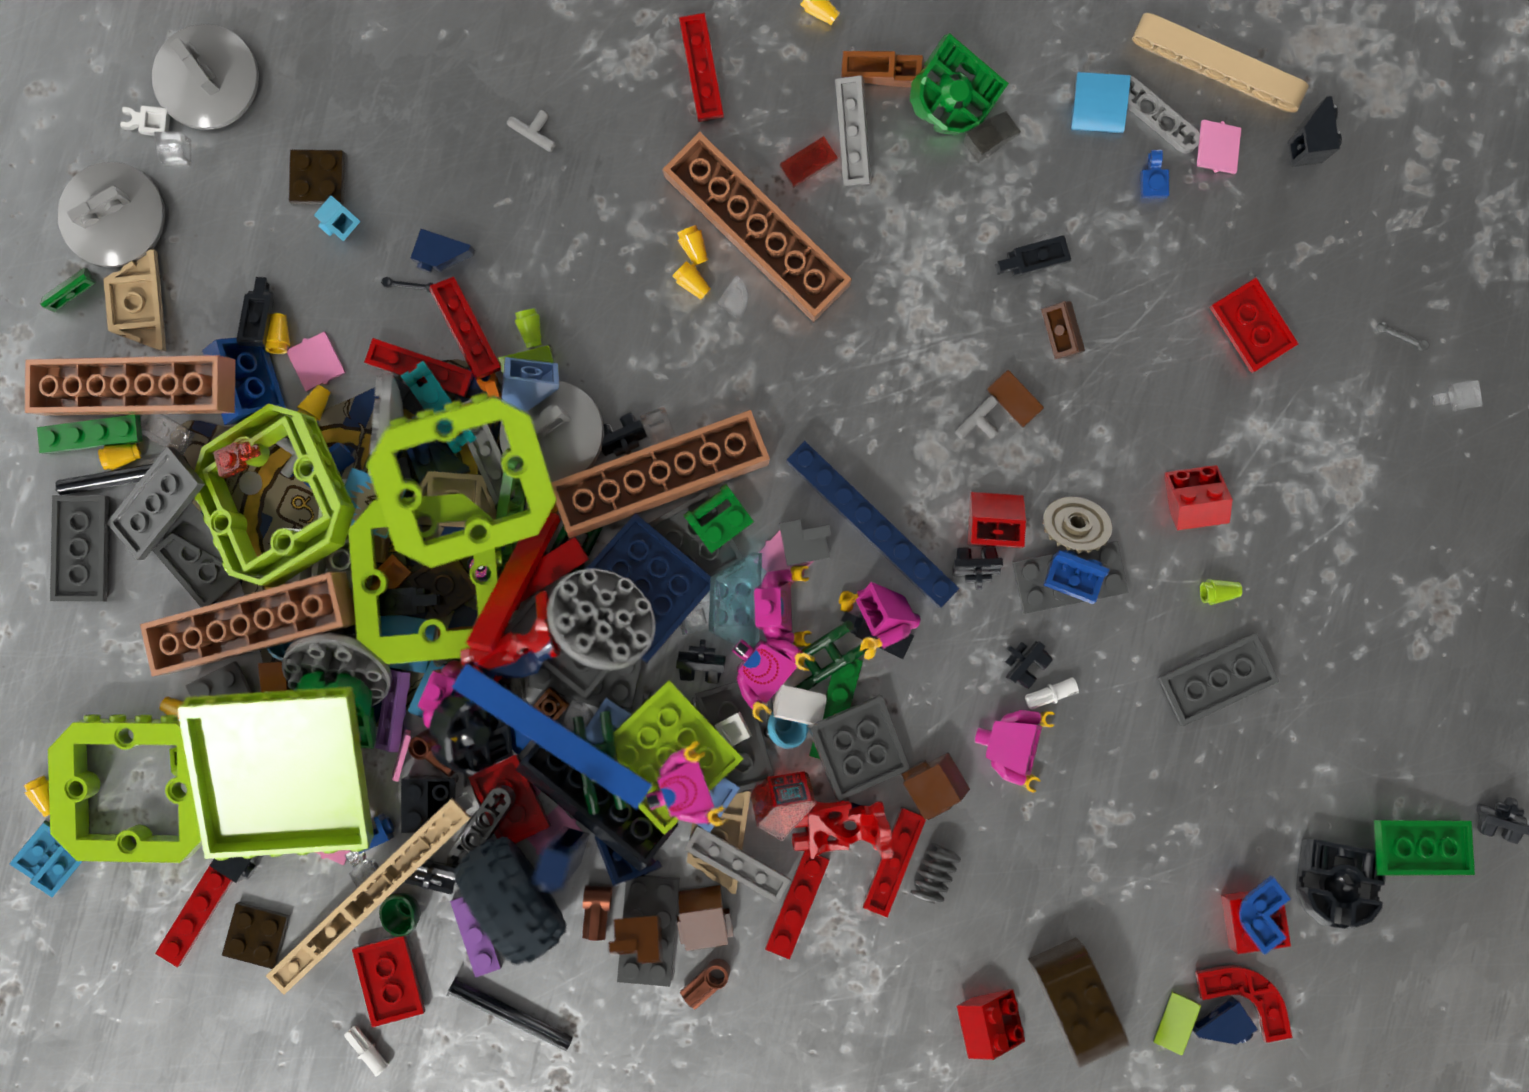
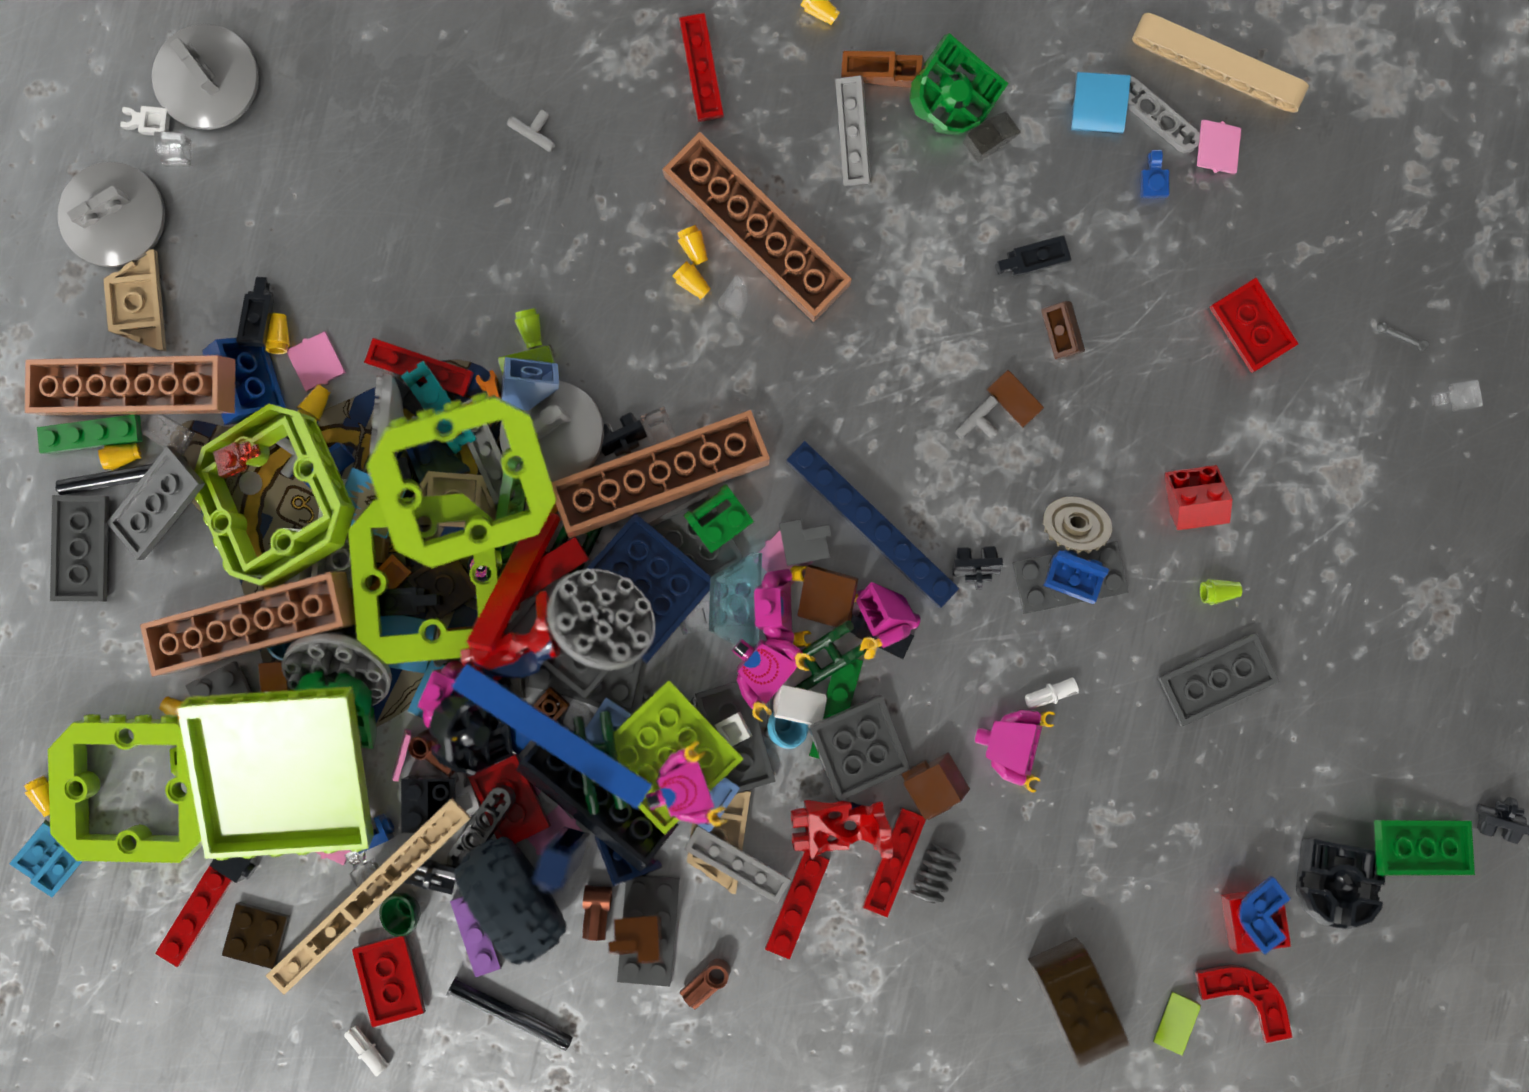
(68, 290): green slope -> none
(195, 569): dark grey wing -> none
(316, 176): dark brown plate -> none
(336, 219): medium azure brick -> none
(388, 282): black hinge -> none
(393, 712): medium lavender plate -> none
(438, 252): dark blue slope -> none
(465, 328): red plate -> none
(700, 659): black hips -> none
(703, 918): plate -> none
(782, 802): clear red slope -> none
(808, 162): clear red plate -> none
(827, 596): none -> reddish brown tile
(991, 1024): red slope -> none
(996, 520): red slope -> none
(1034, 654): black hips -> none
(1226, 1024): dark blue slope -> none
(1316, 136): black slope -> none

